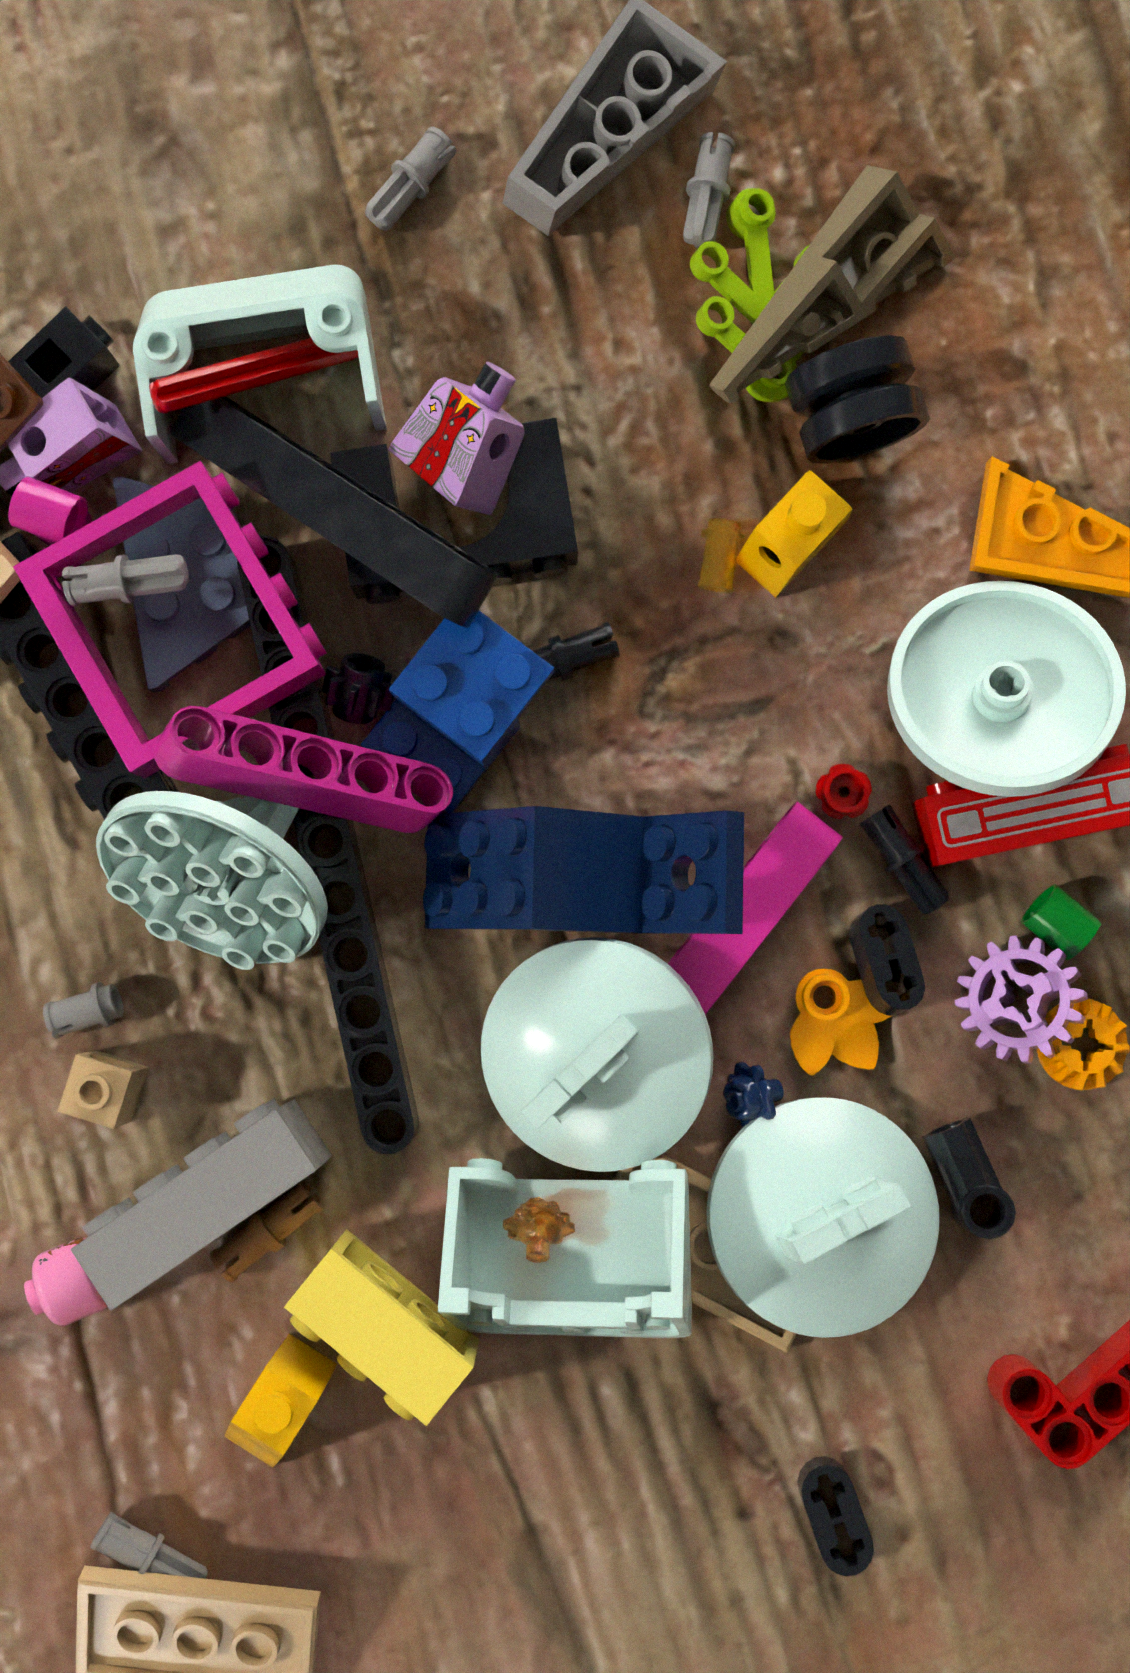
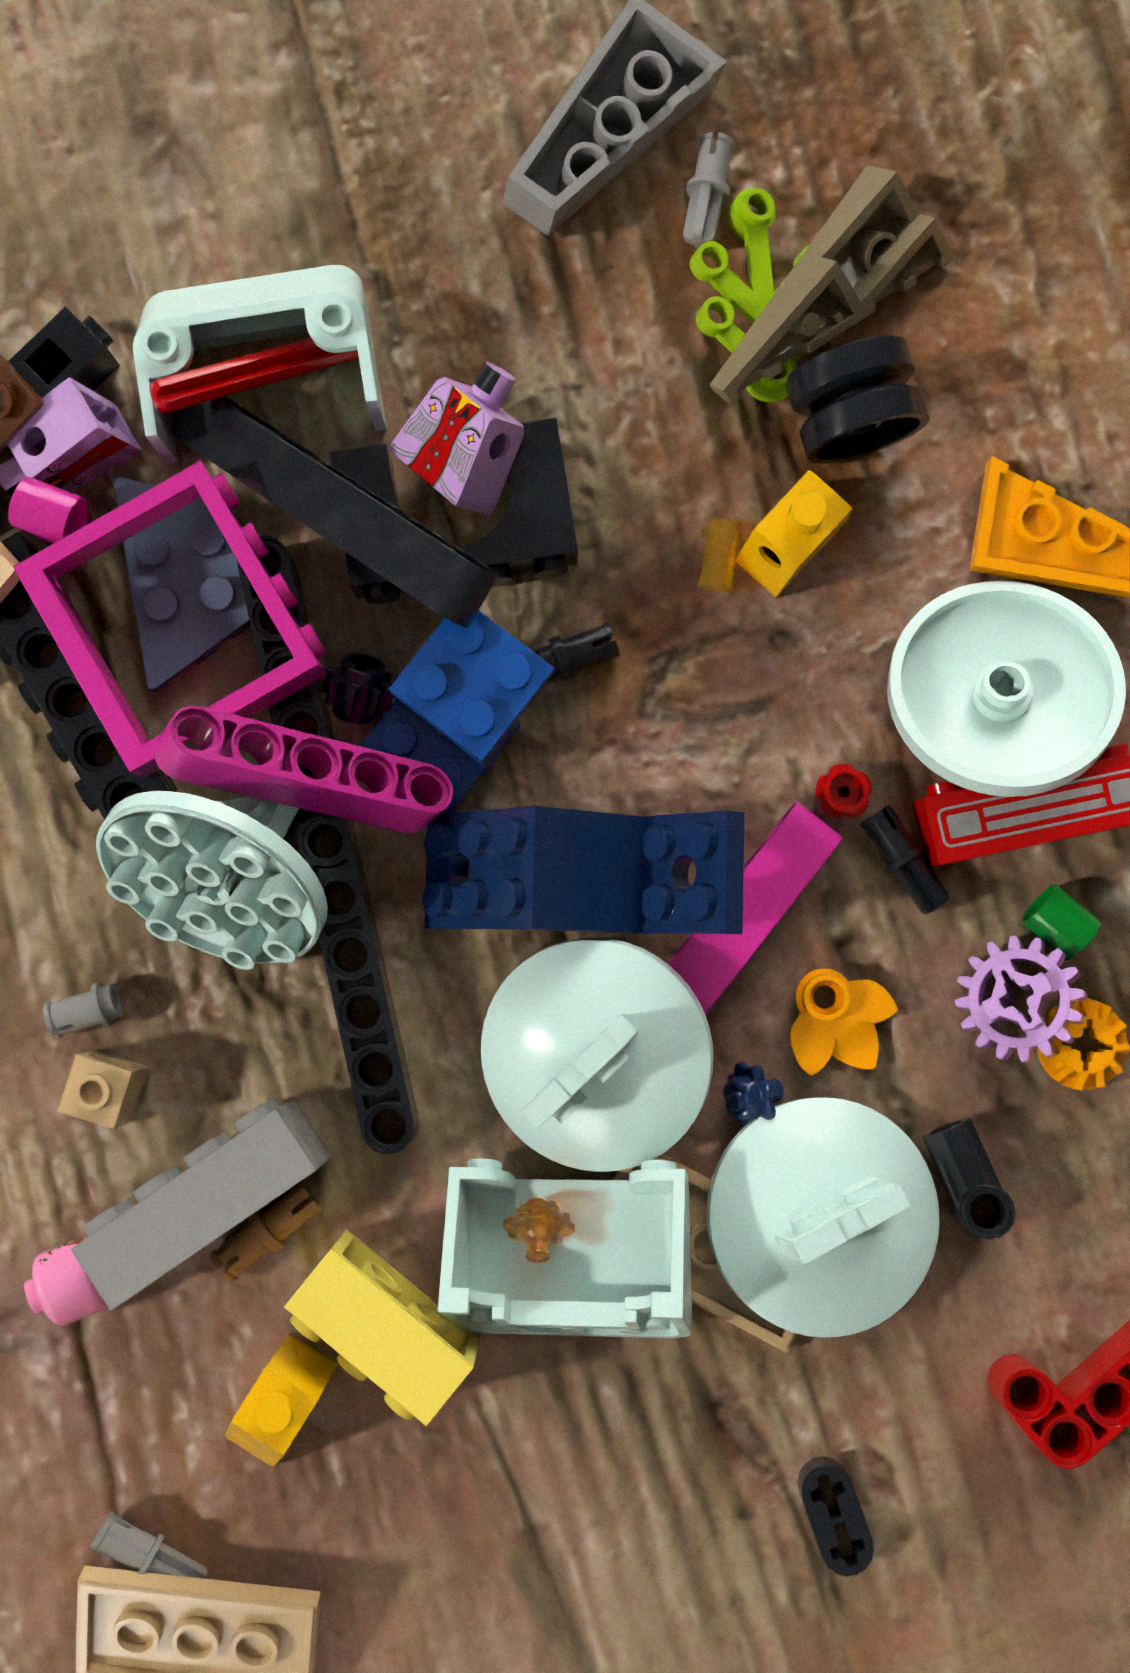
(125, 579): light grey axle -> none
(410, 178): light grey axle -> none
(887, 960): black beam -> none

